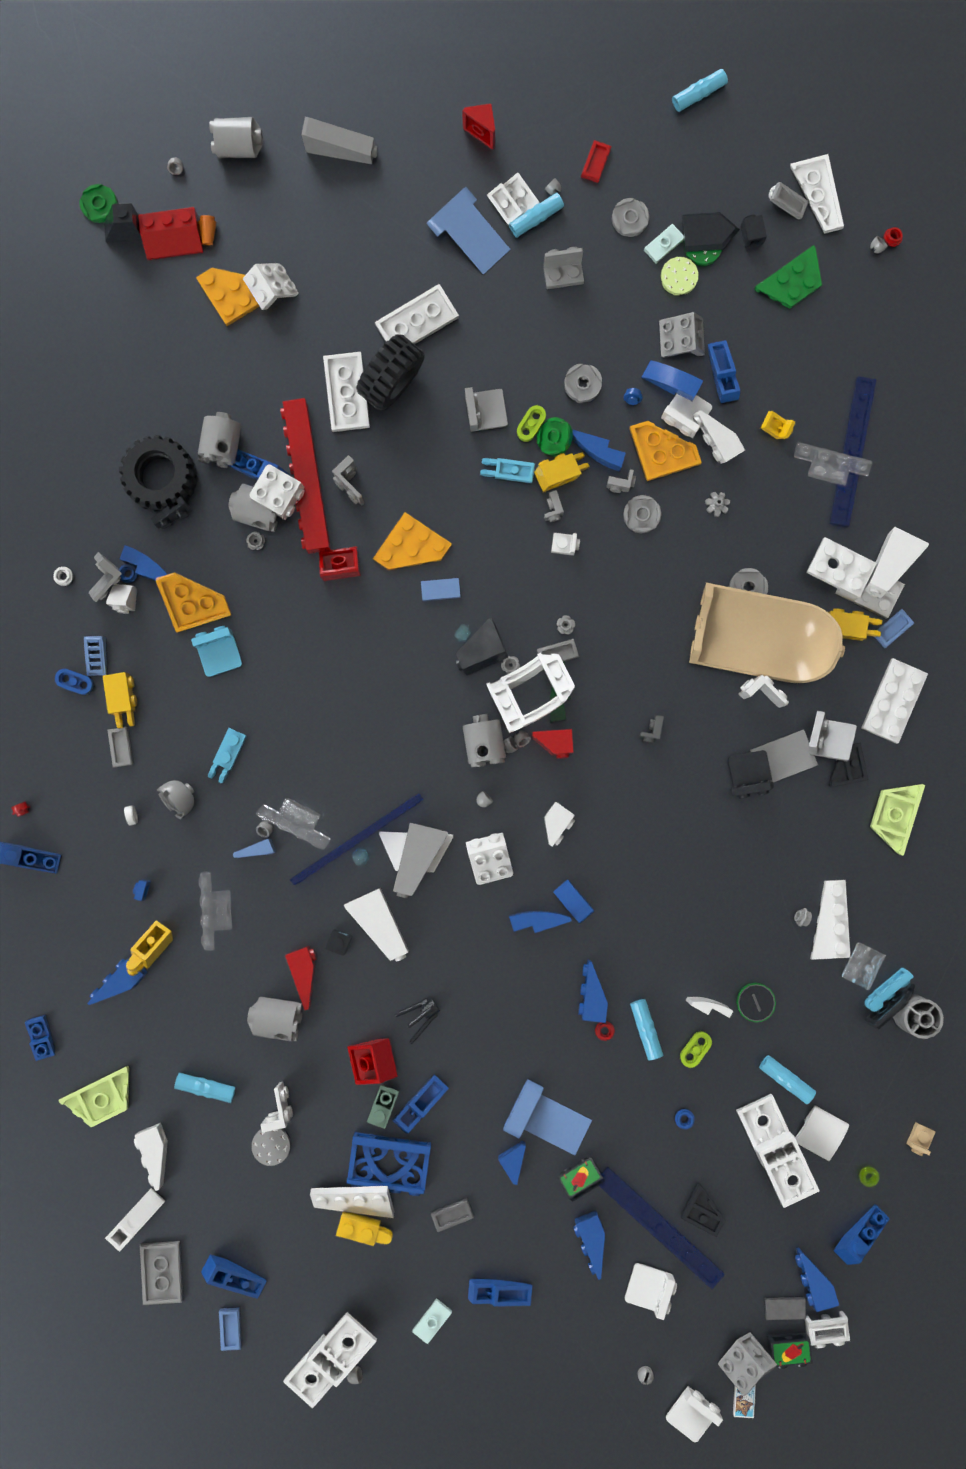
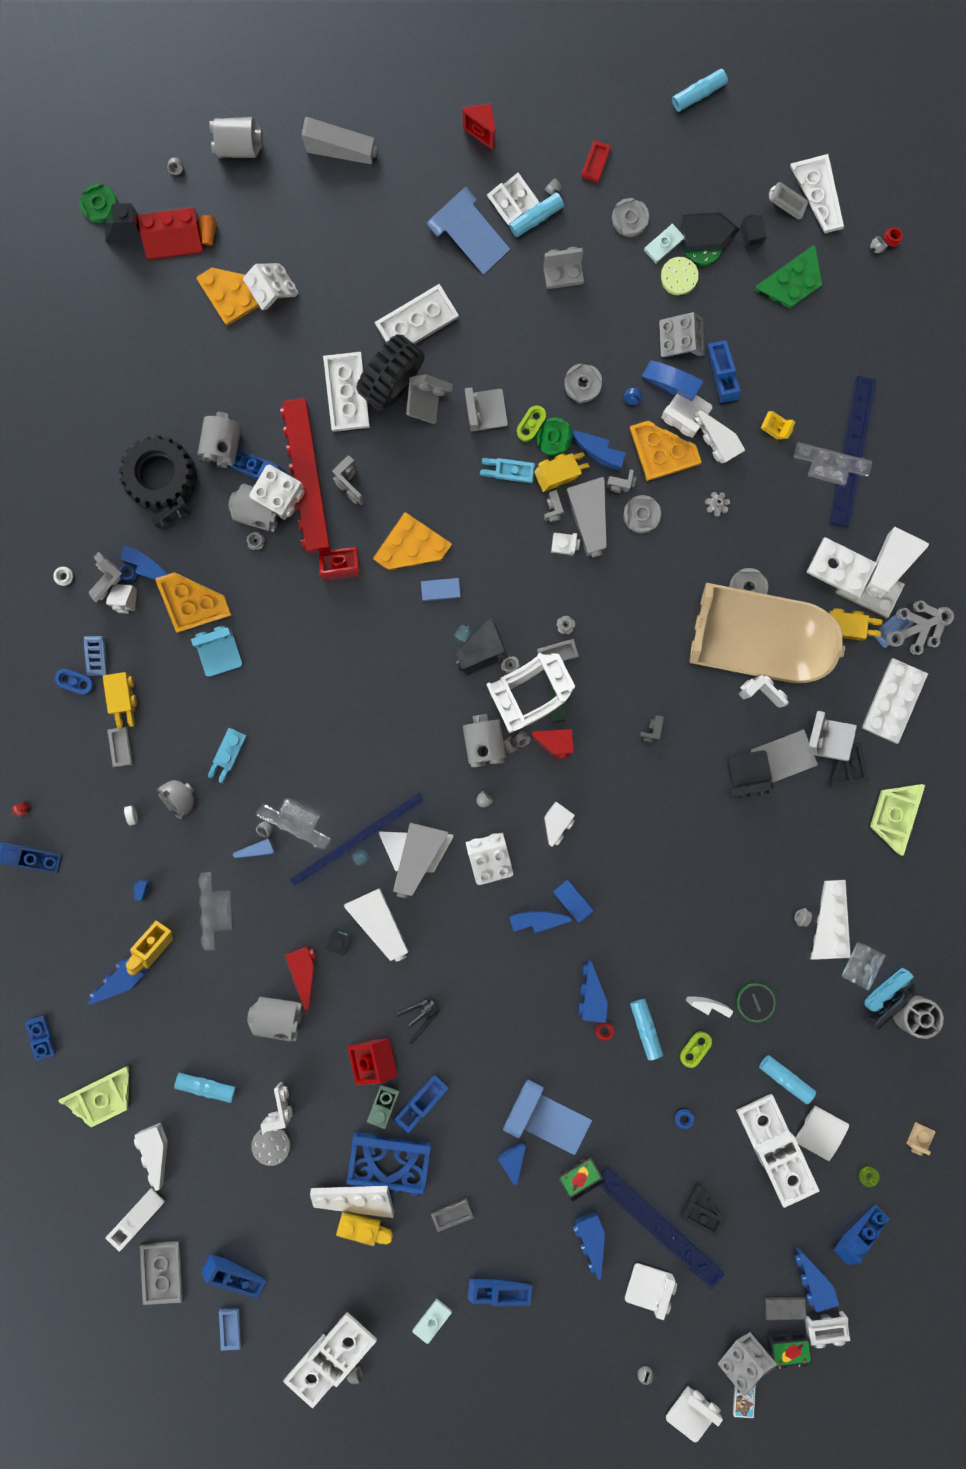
(424, 397): none -> light grey bracket
(588, 509): none -> light grey slope
(922, 626): none -> light grey plant

